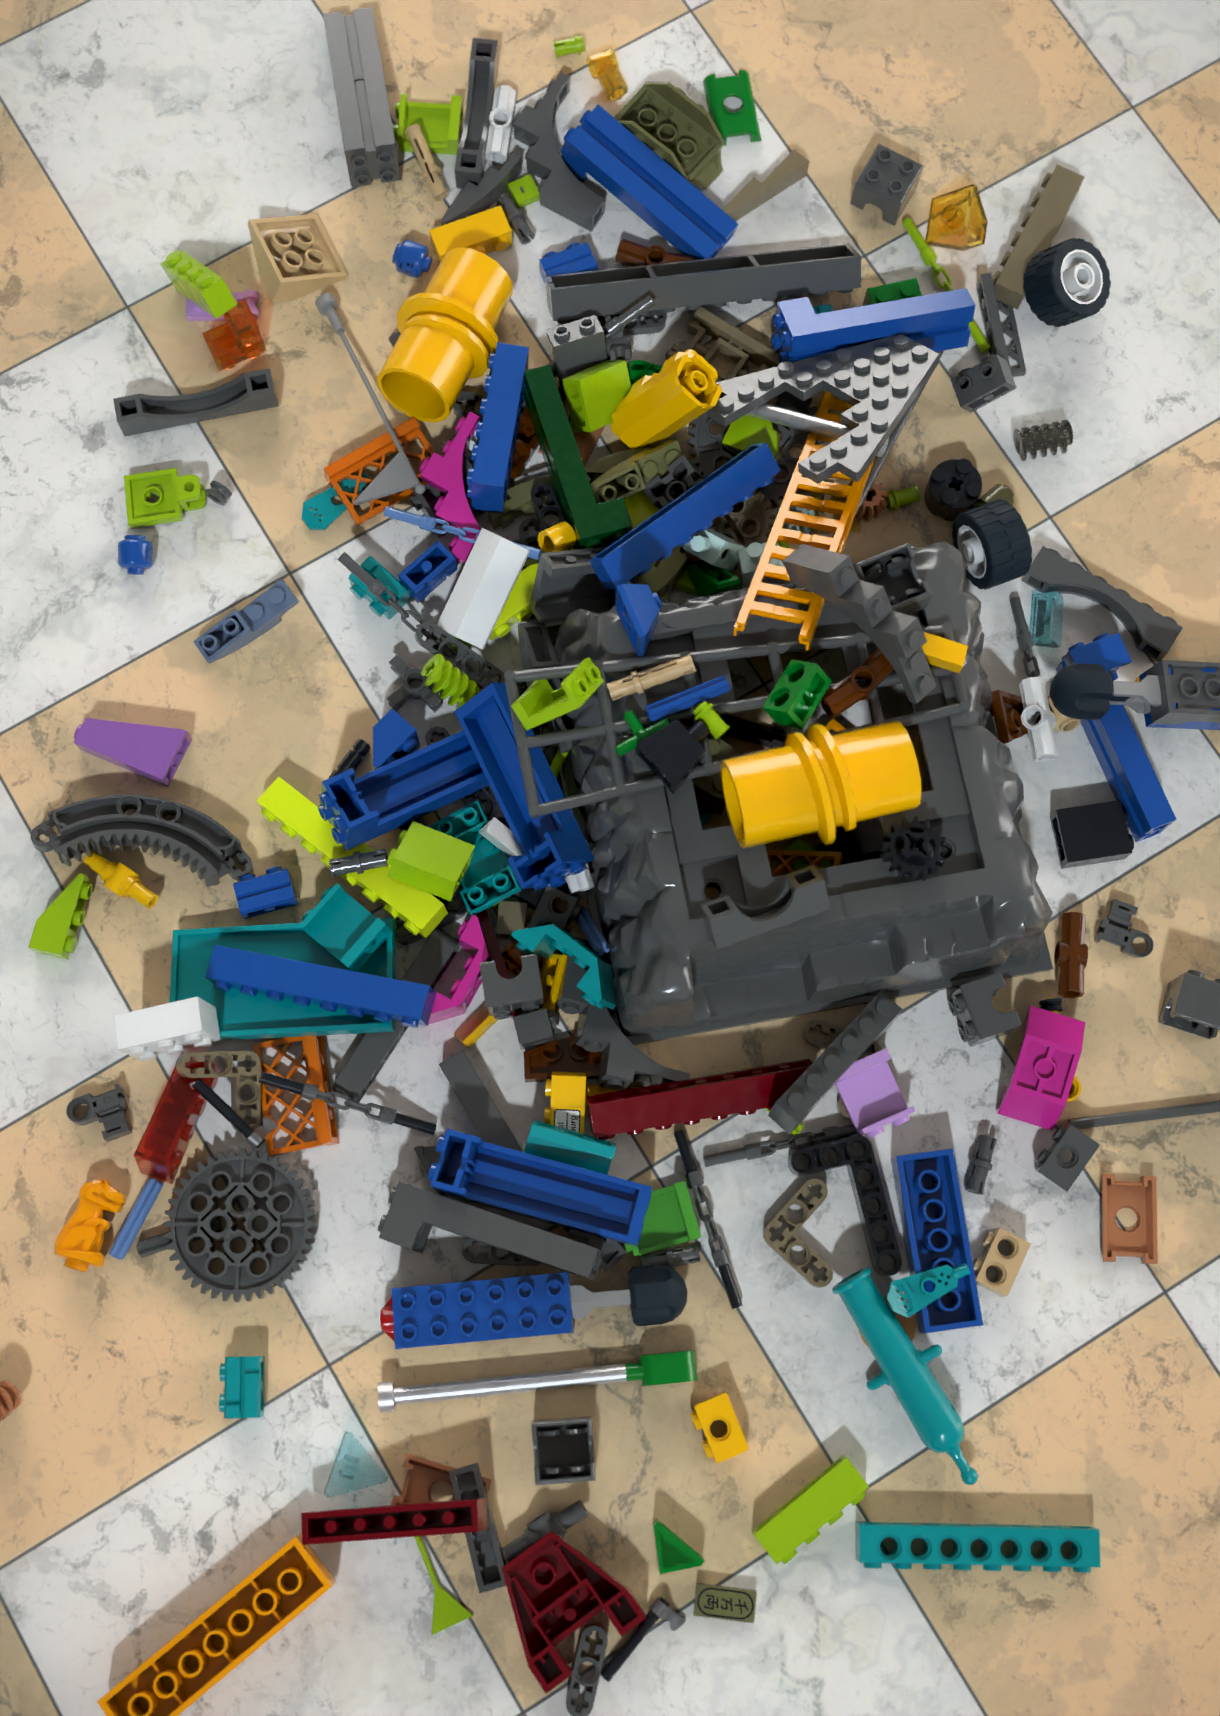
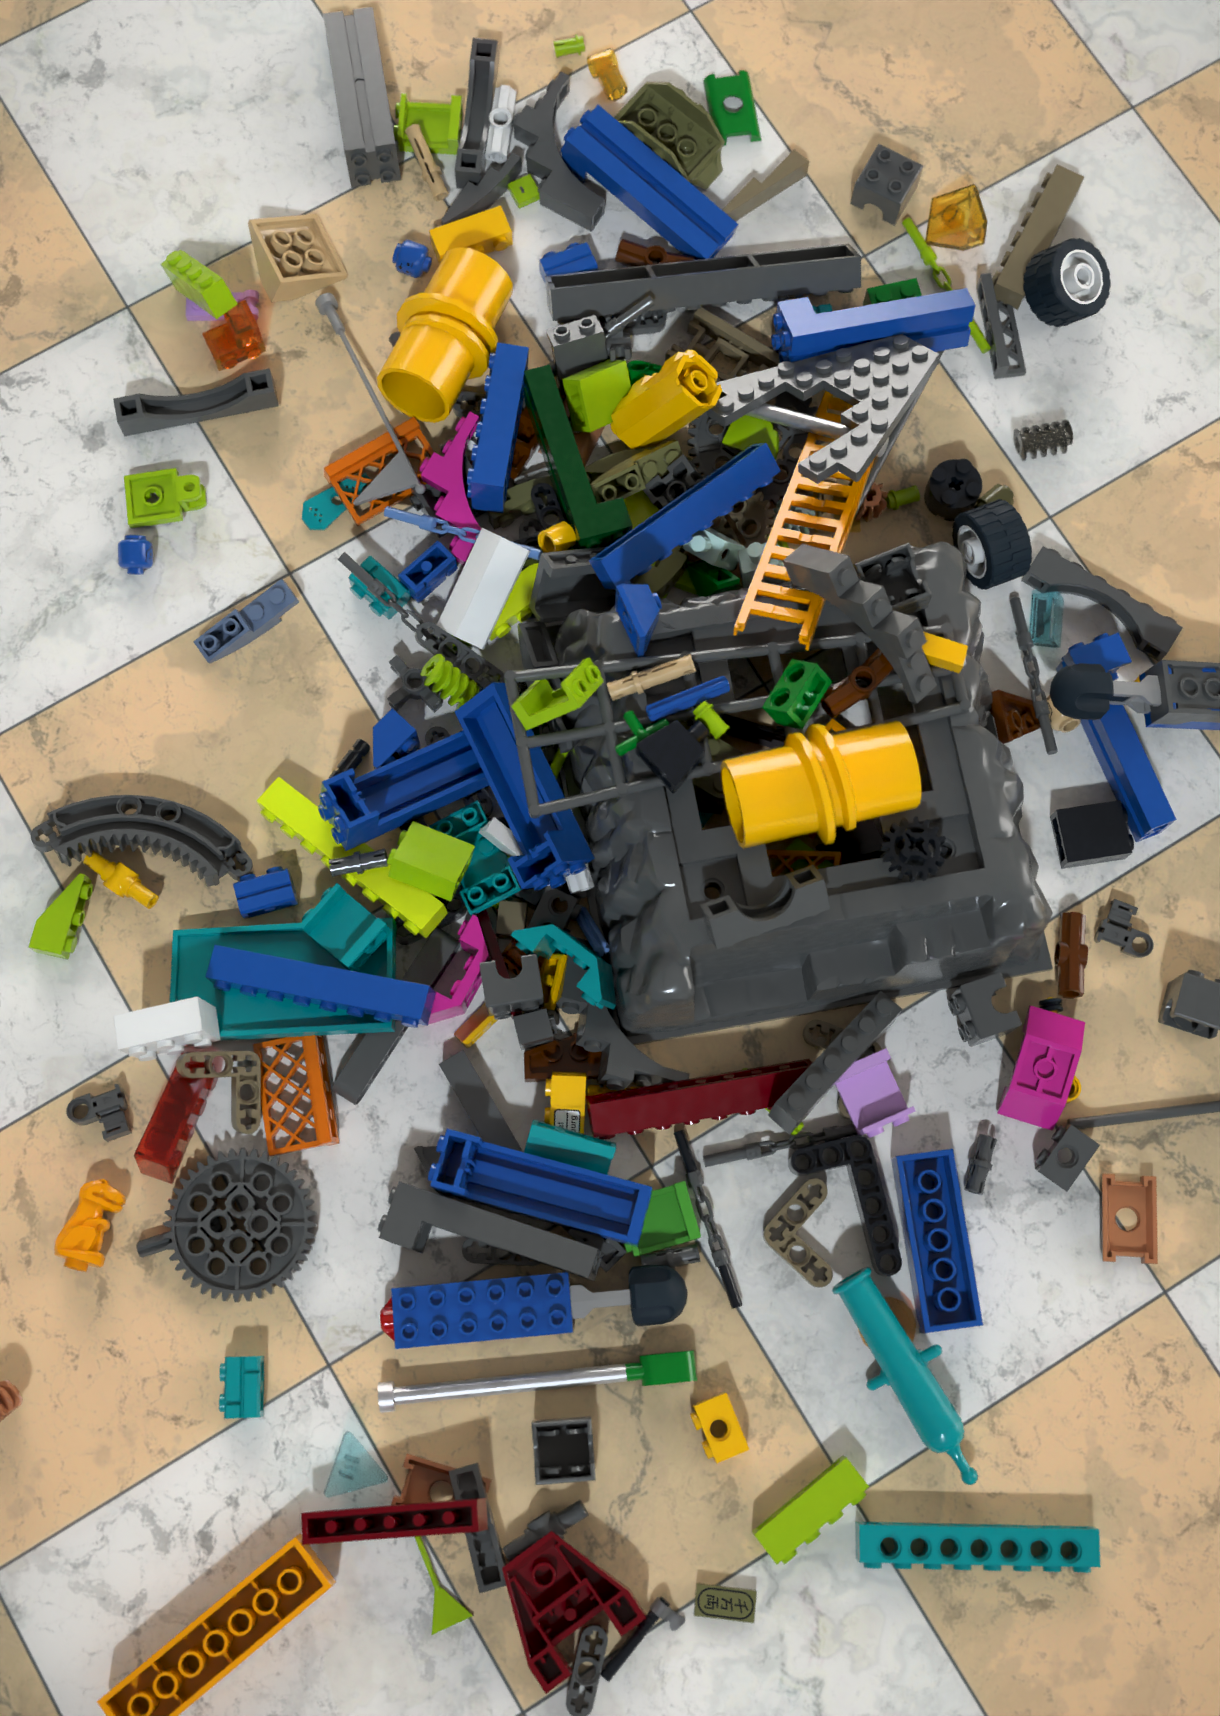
(135, 1218): medium blue axle -> none
(140, 748): medium lavender slope -> none
(218, 493): dark grey bush -> none
(253, 1137): black piece -> none
(311, 1092): piece -> none
(516, 219): dark grey pin -> none
(672, 1551): green slope -> none
(915, 1292): teal piece -> none
(983, 383): dark grey brick -> none
(1006, 1266): tan brick -> none
(1041, 734): white piece -> none

